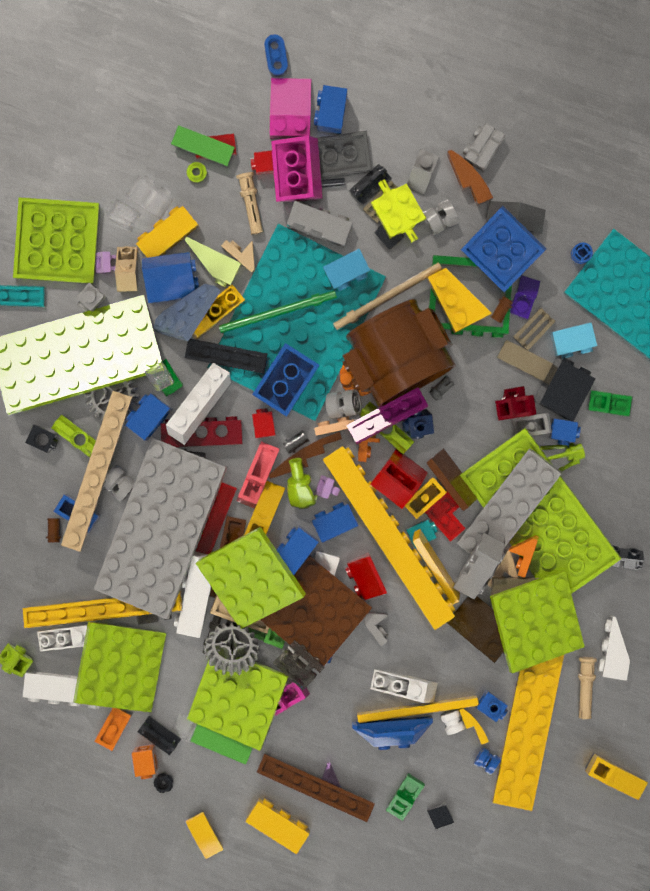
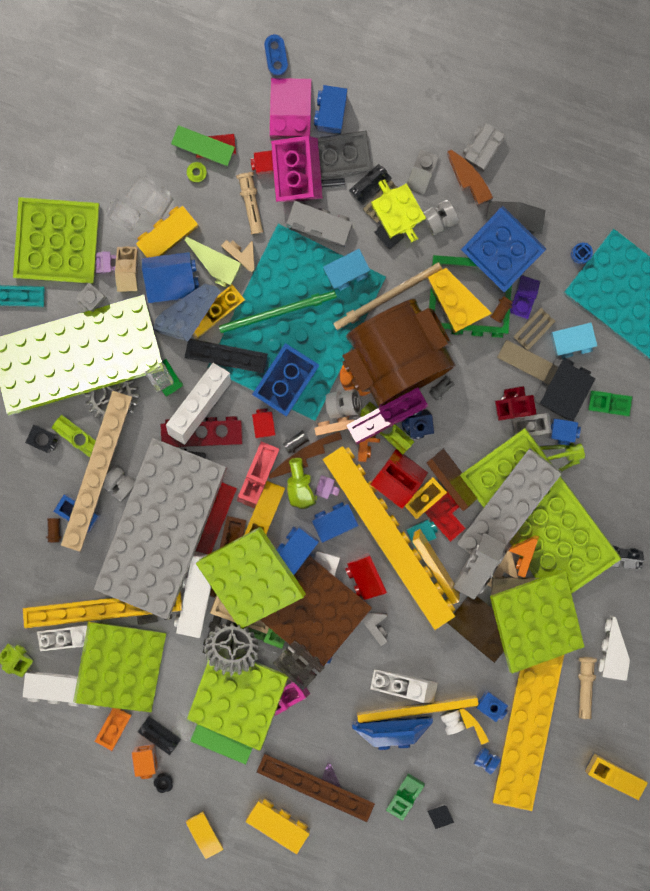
(148, 416): blue brick -> none

